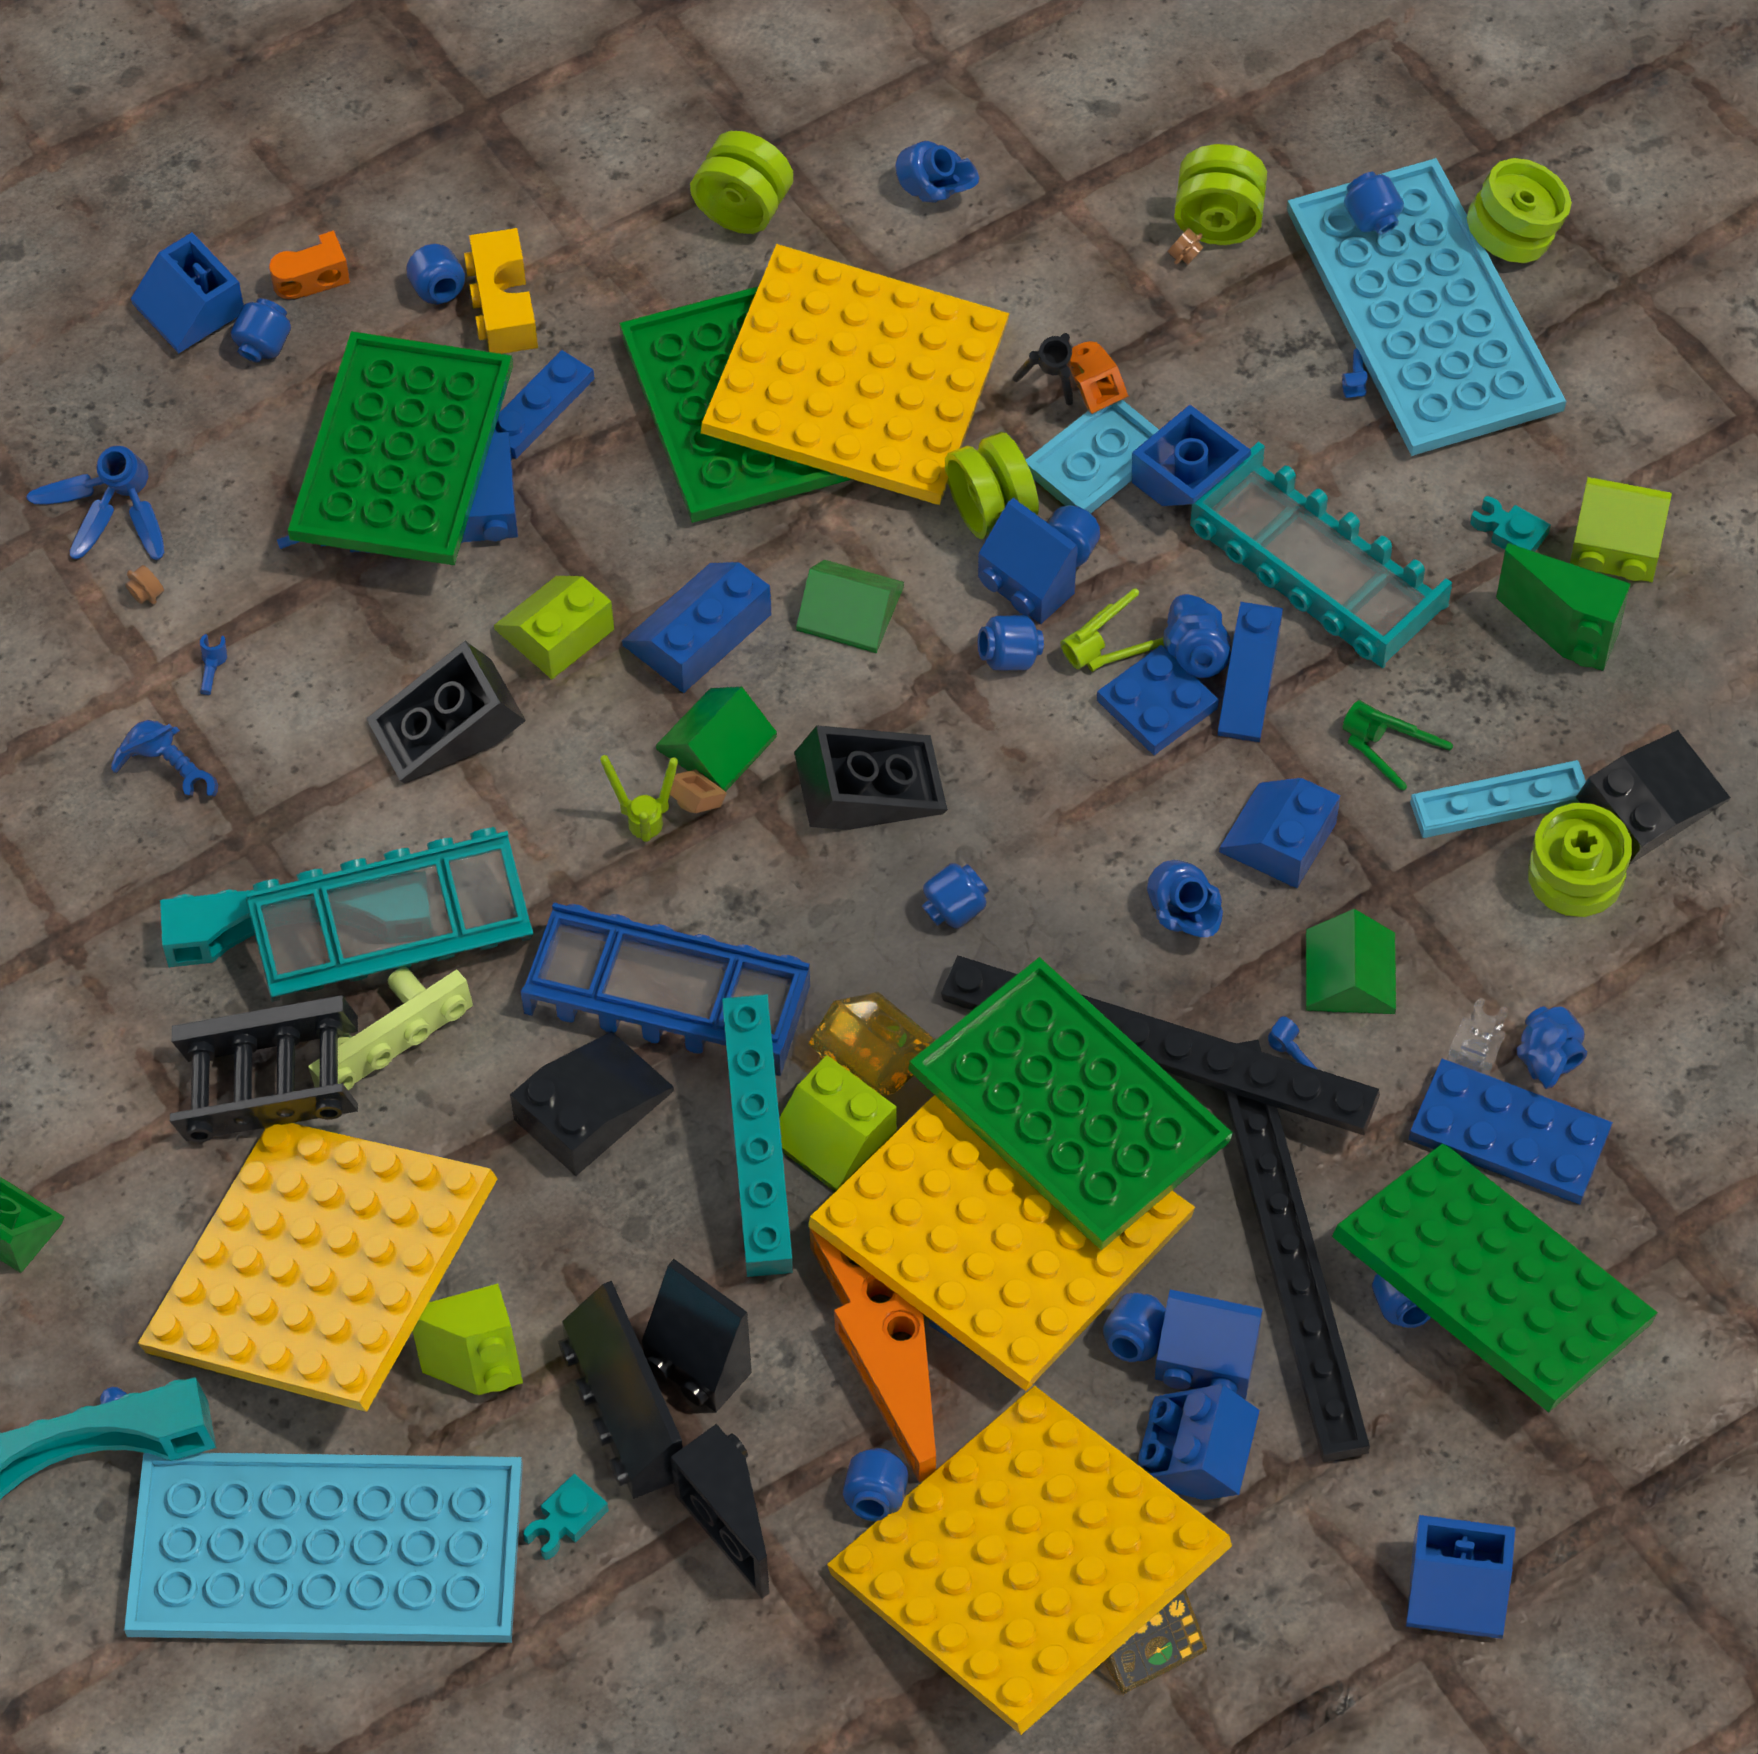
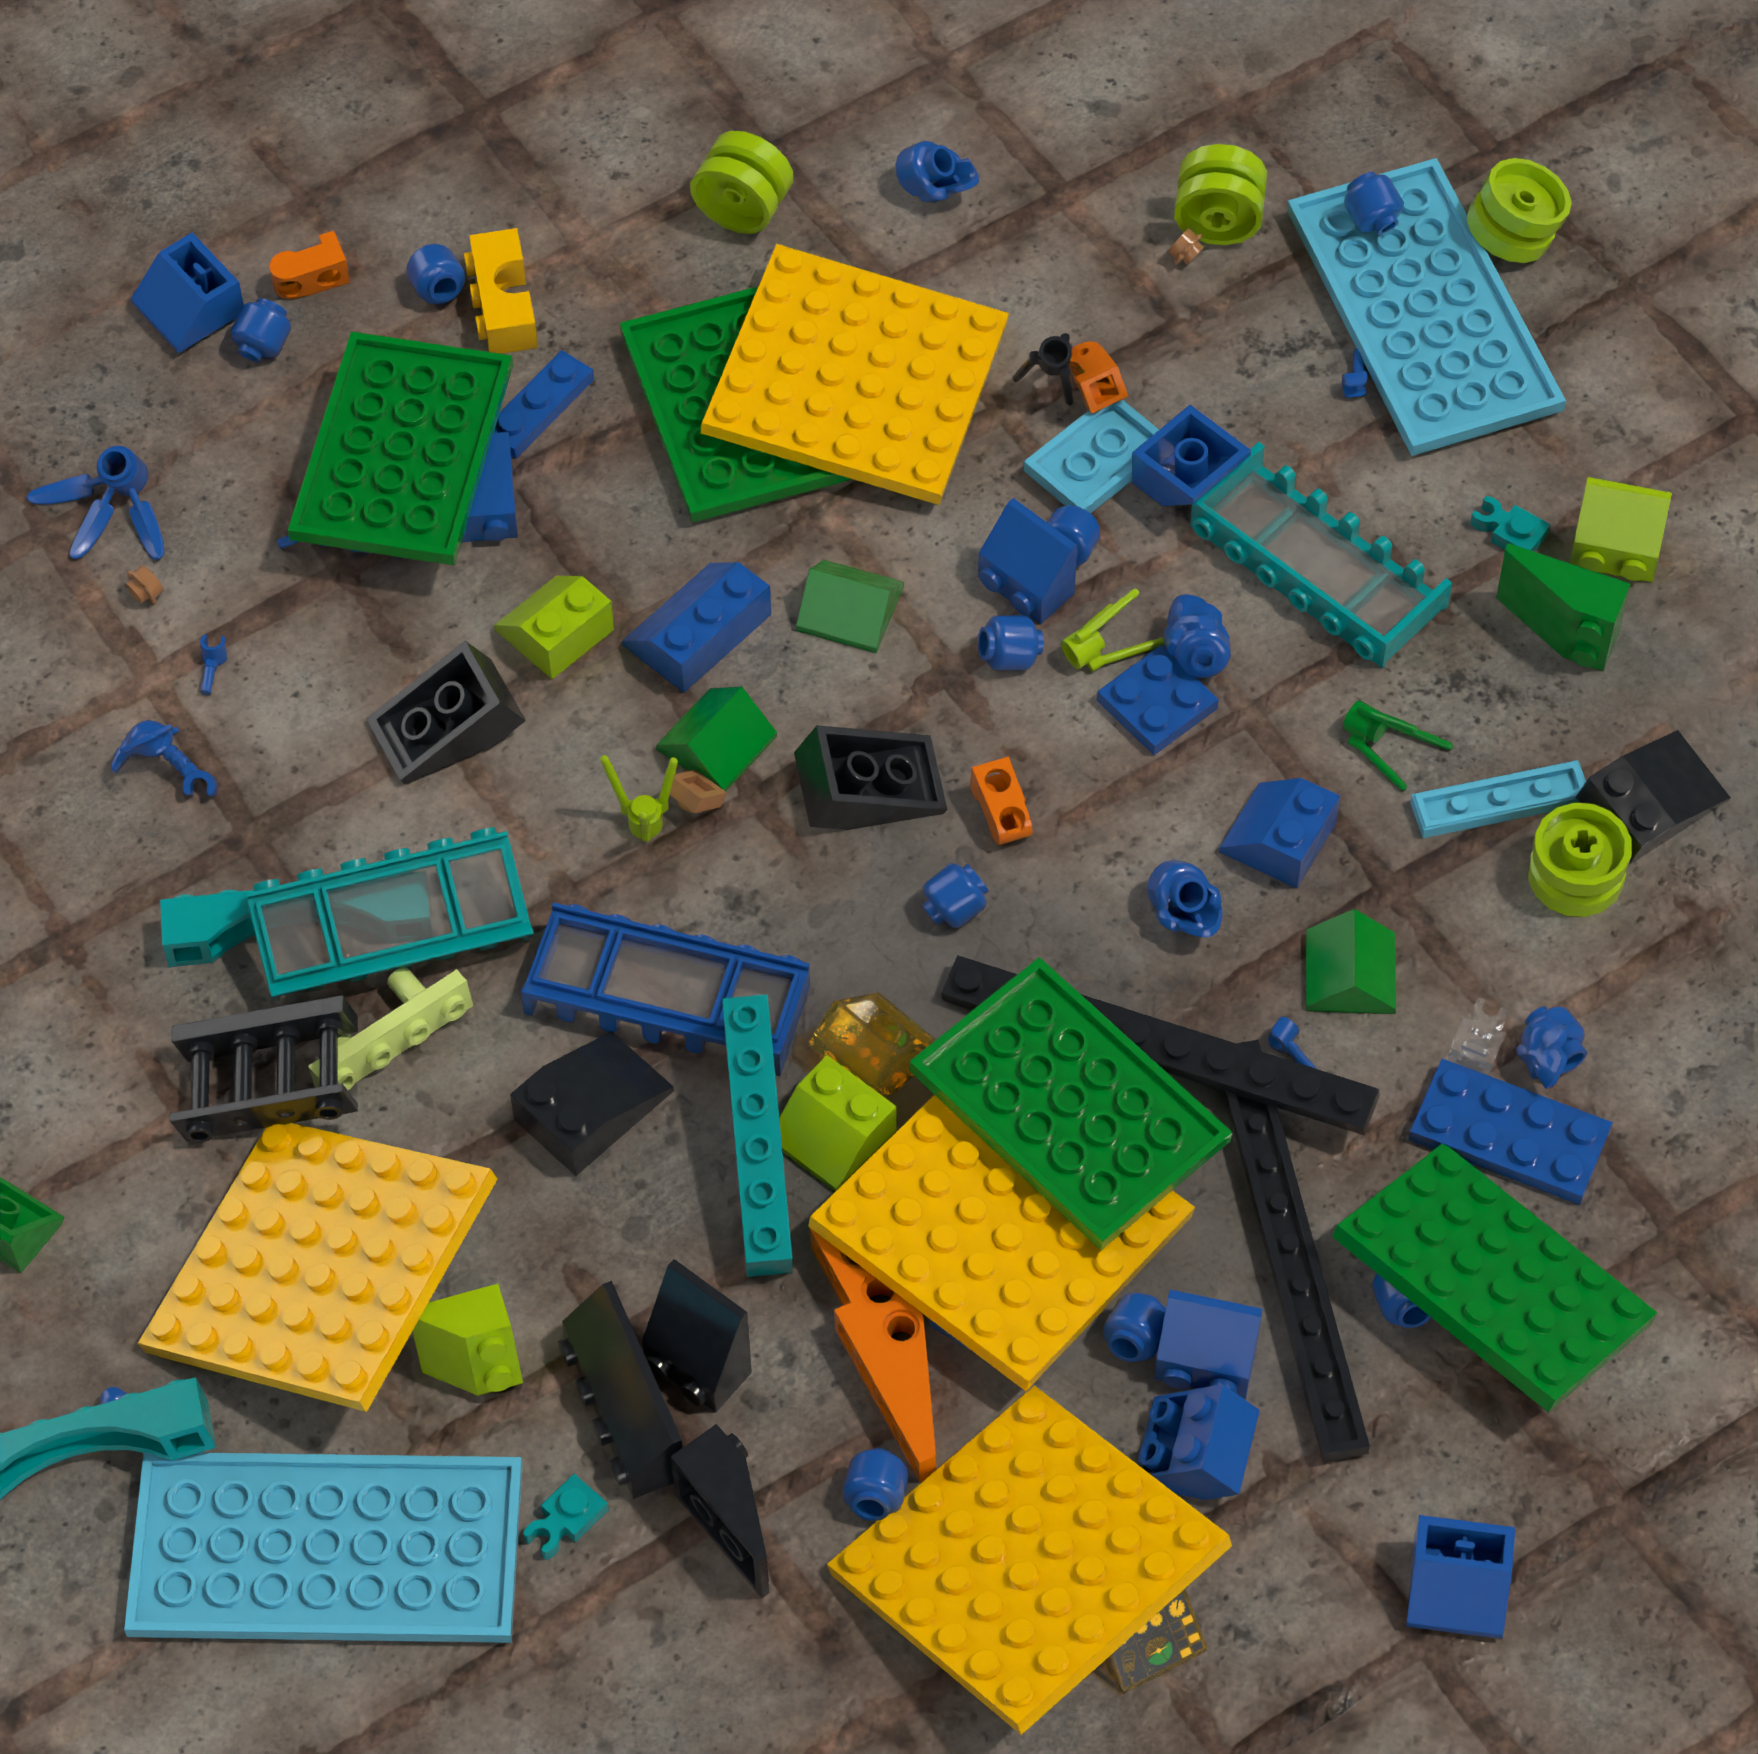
(988, 480): lime wheel -> none
(1001, 800): none -> orange leg
(1250, 671): blue slope -> none

